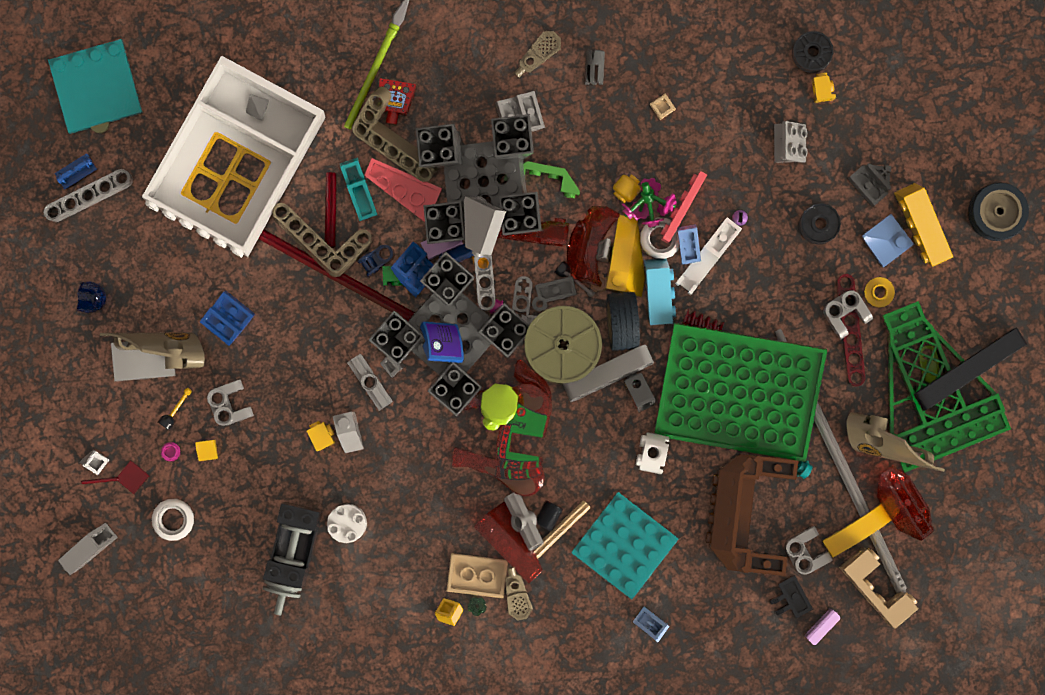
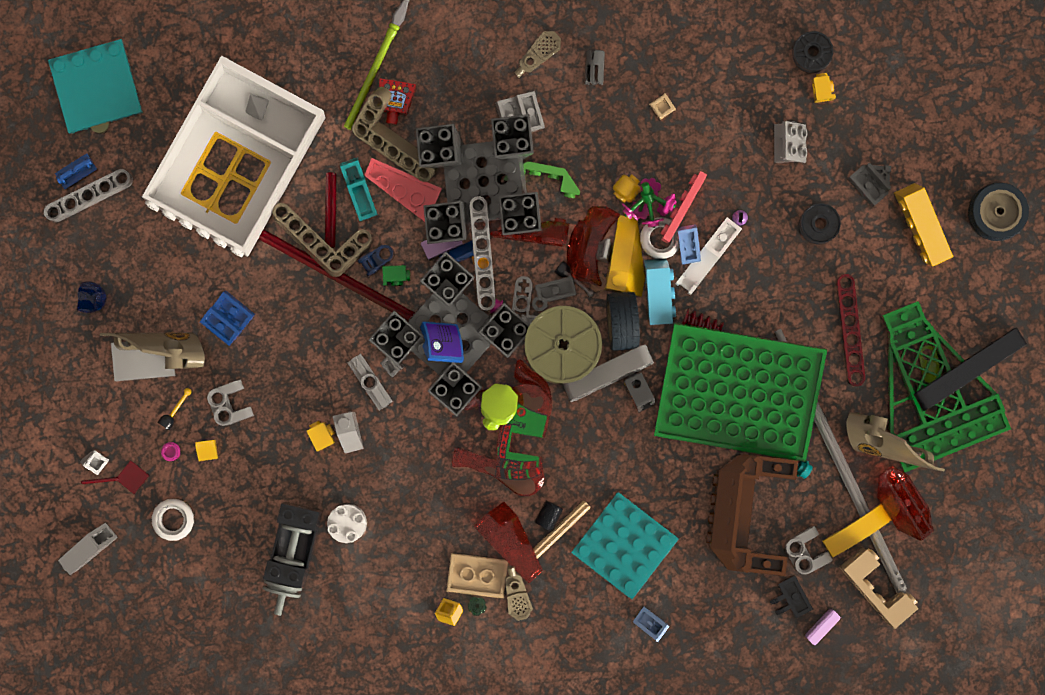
(411, 268): blue slope -> none
(481, 225): light grey slope -> none
(523, 521): light grey piece -> none
(653, 464): white brick -> none
(843, 309): light grey piece -> none
(873, 299): yellow piece -> none
(887, 240): medium blue plate -> none

